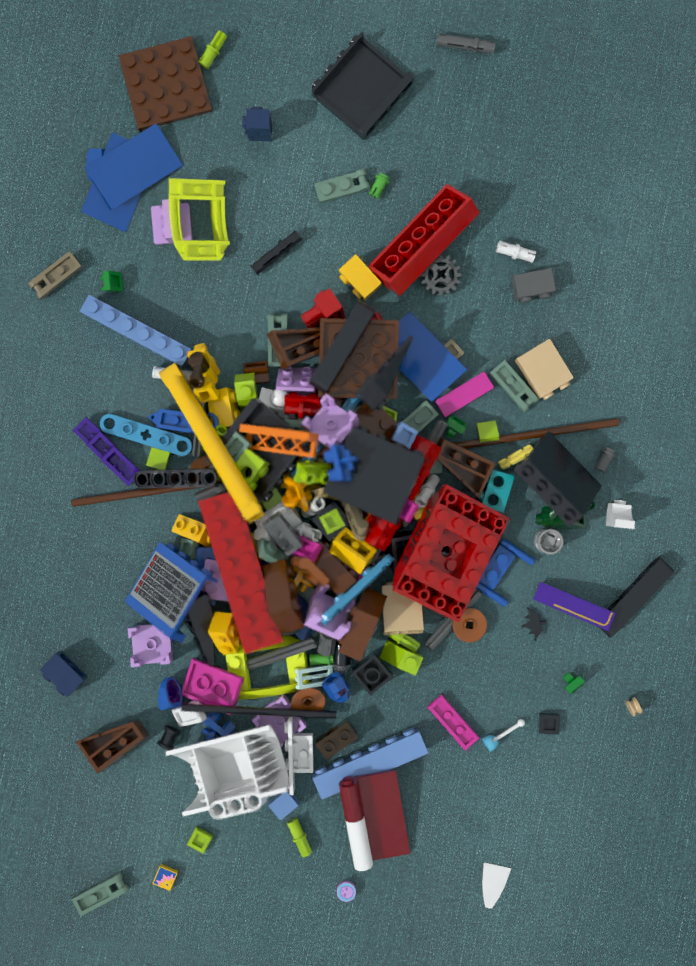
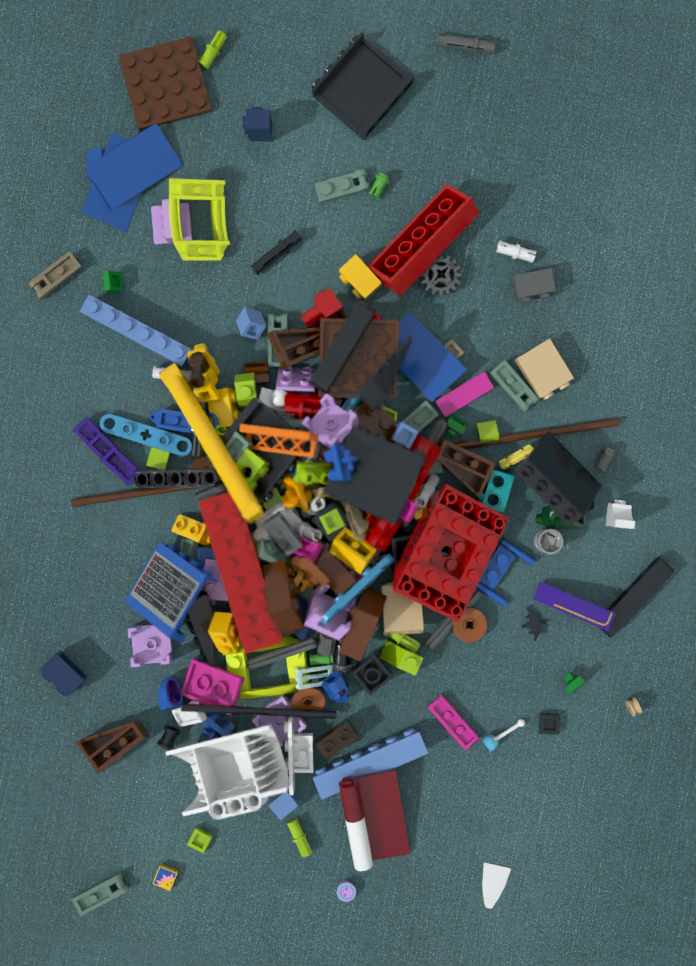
(251, 323): none -> medium blue panel

